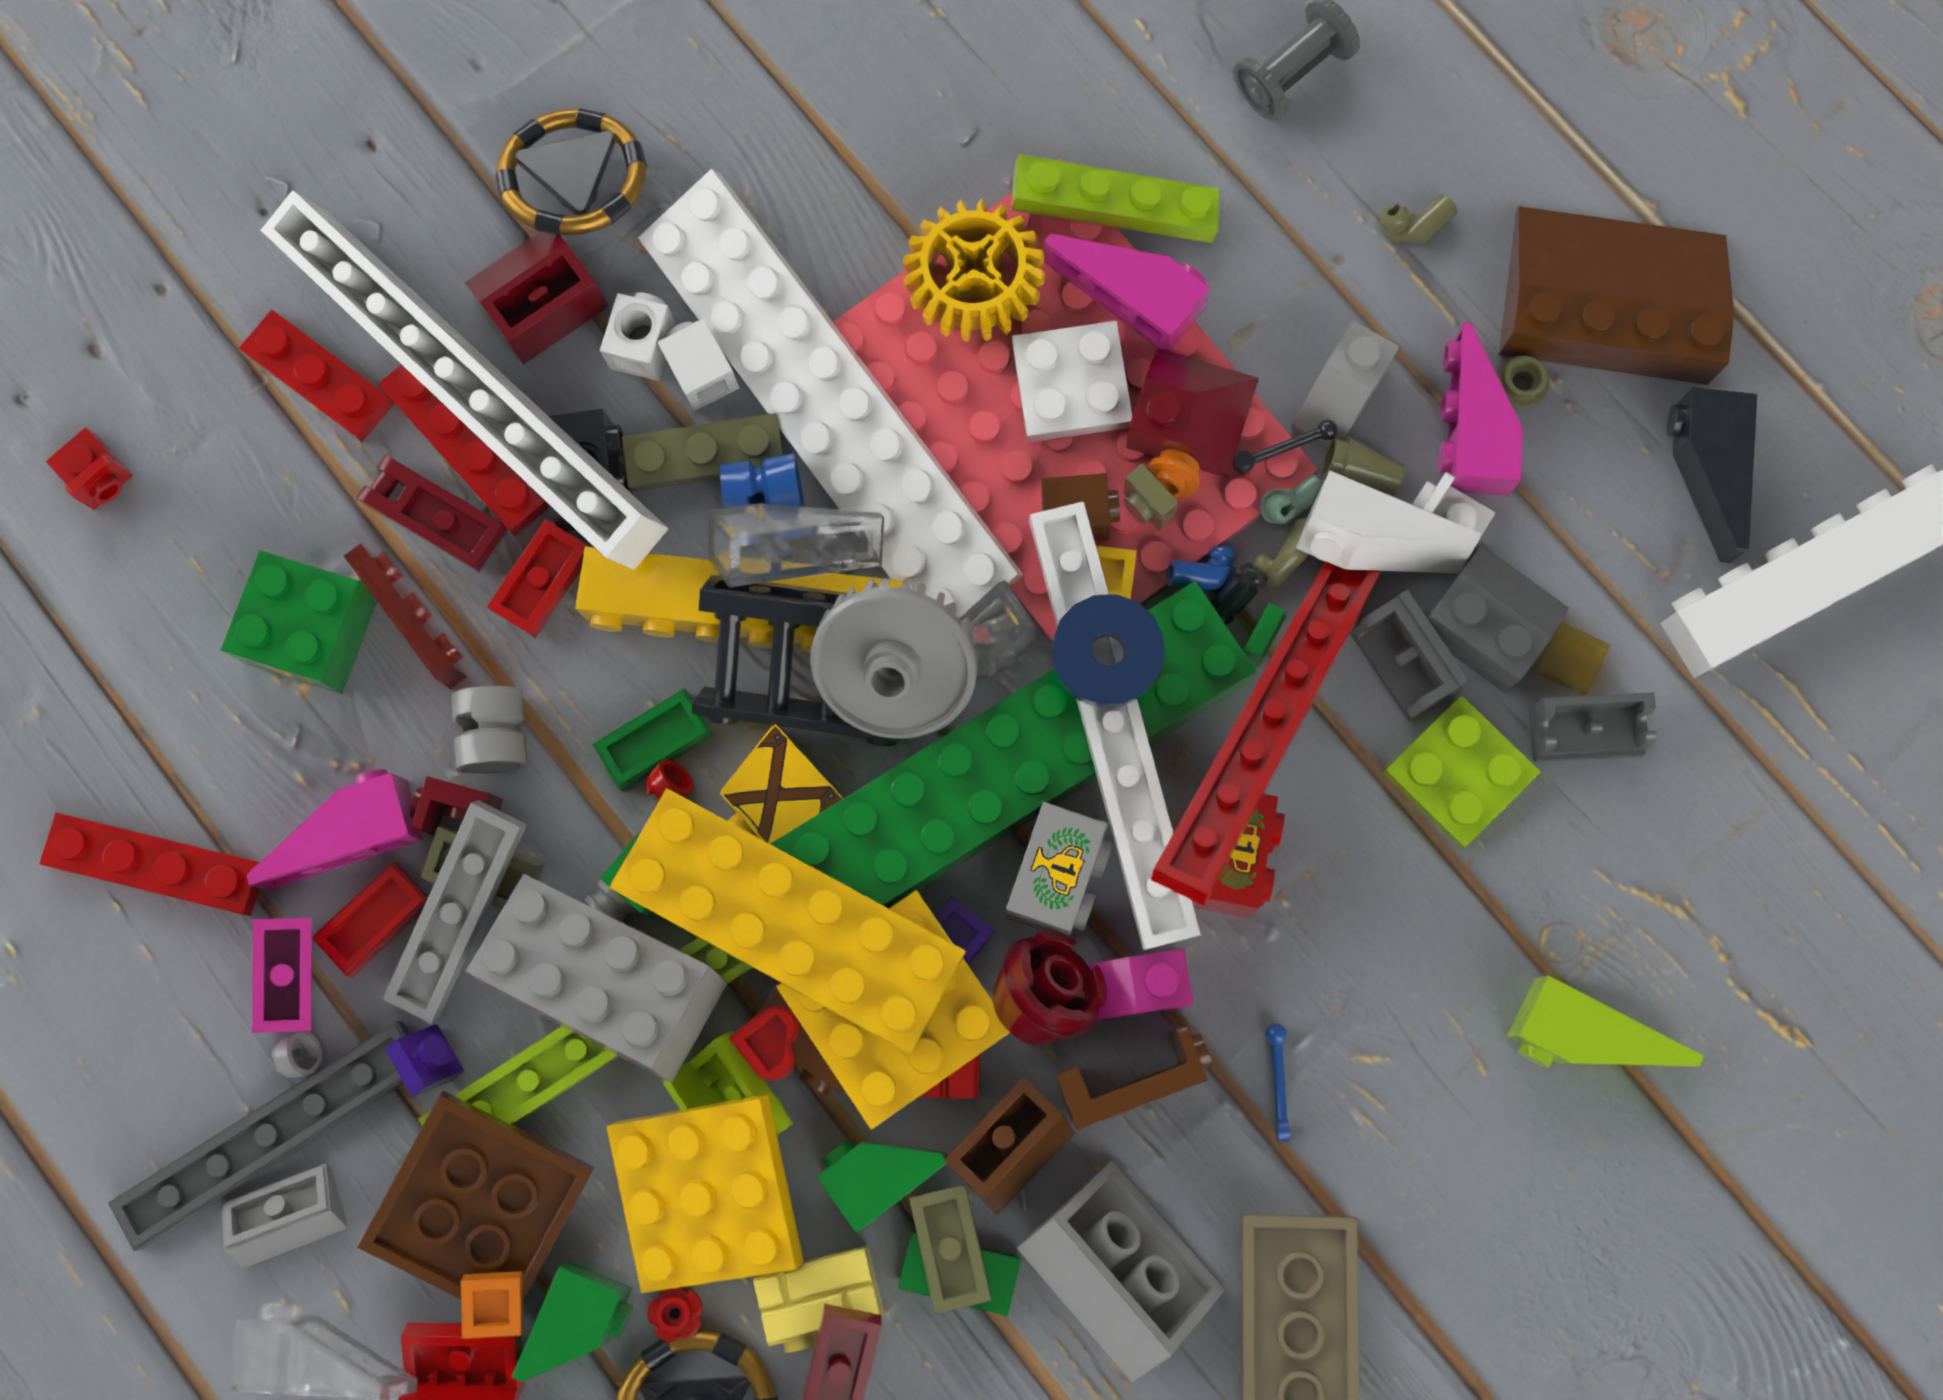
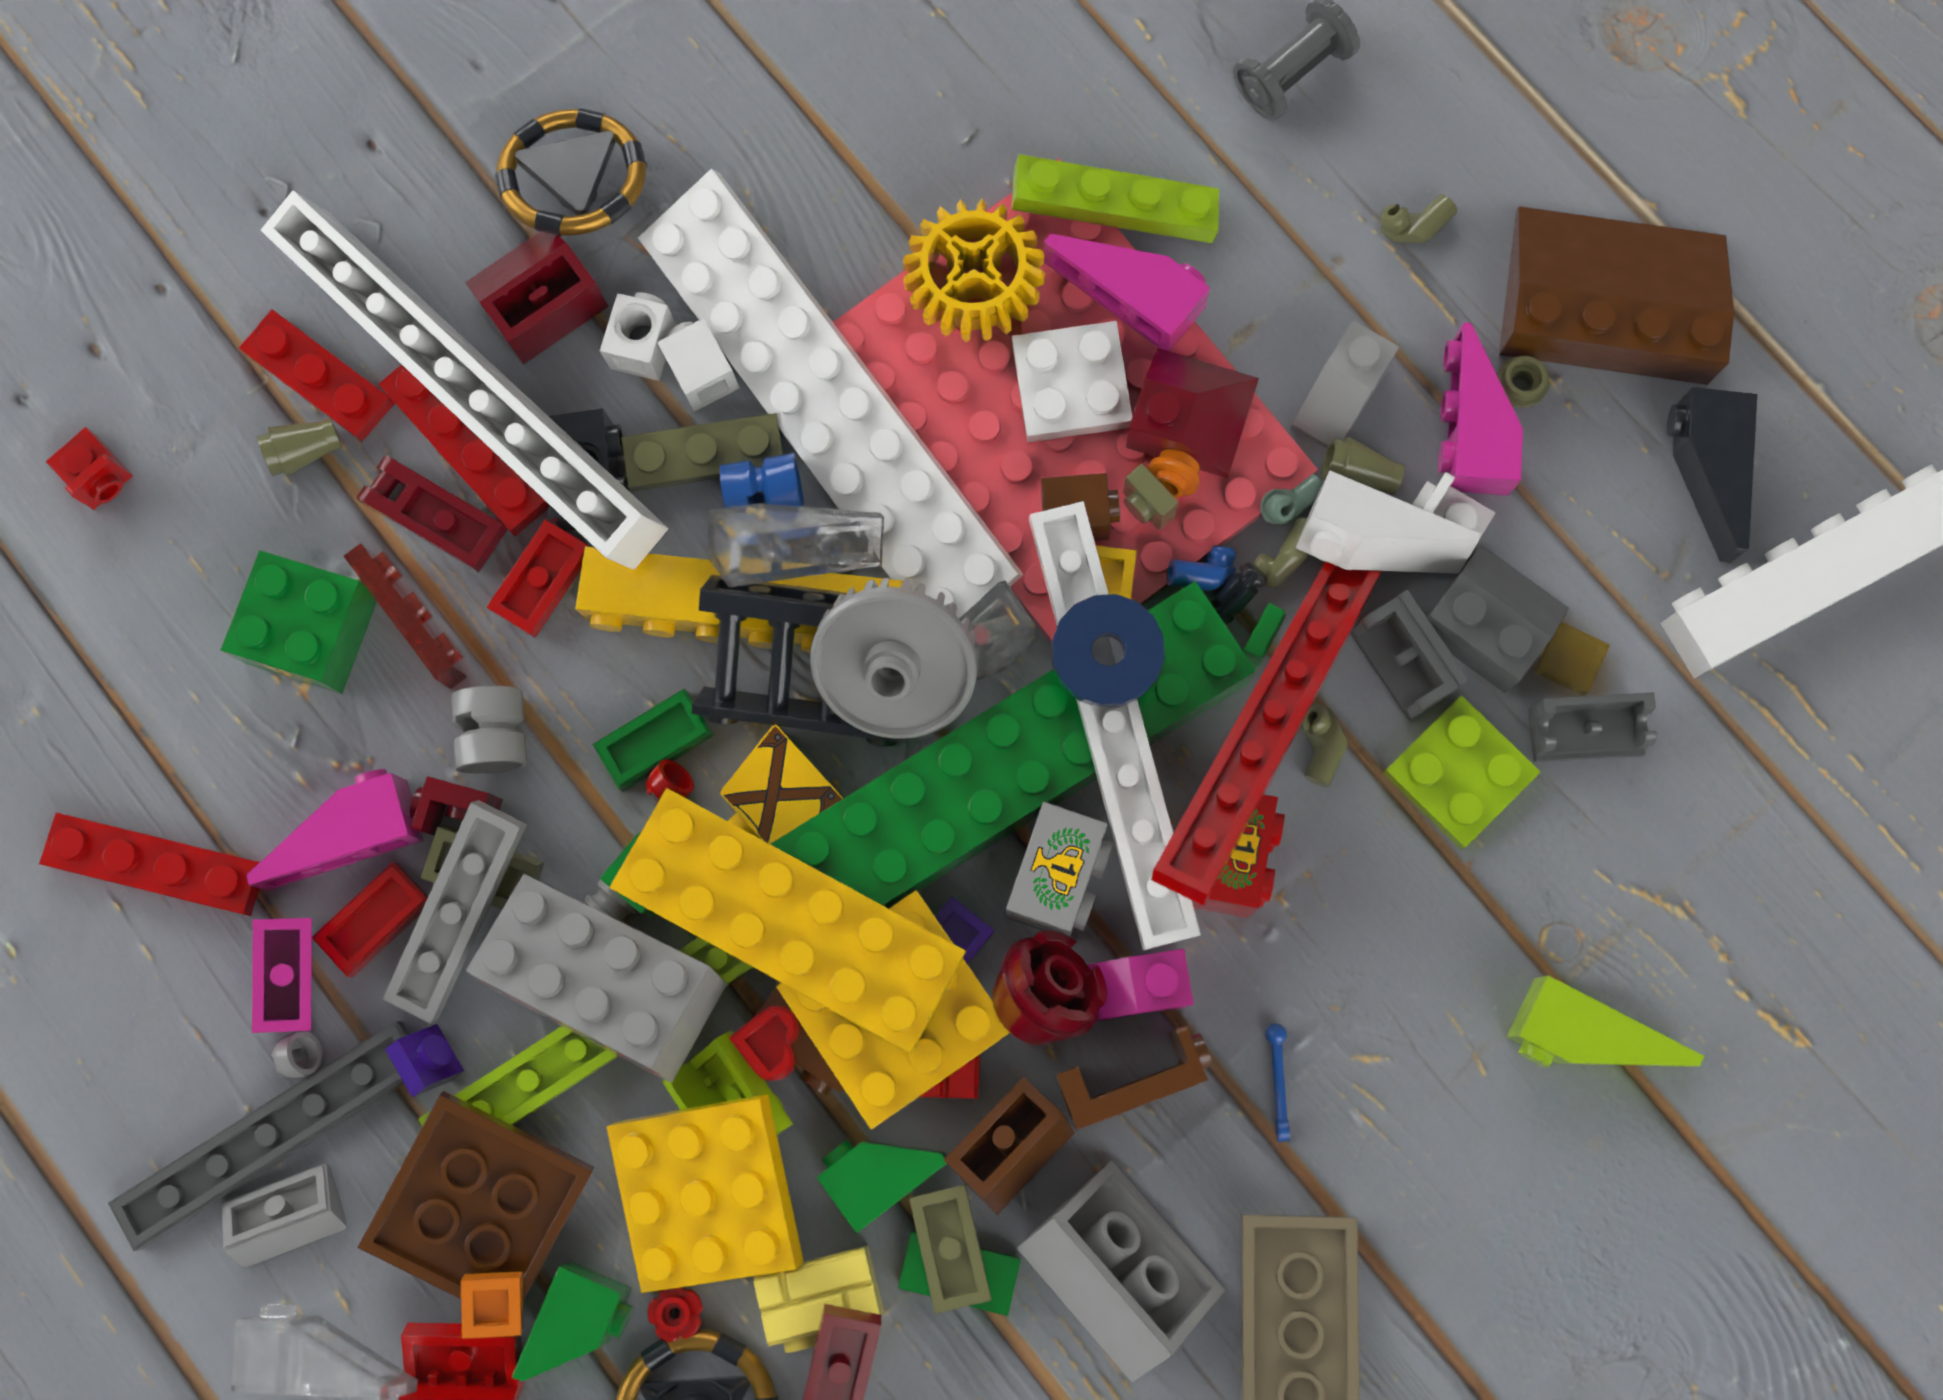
(297, 445): none -> olive cone
(1245, 461): black hinge -> none
(1327, 742): none -> olive arm

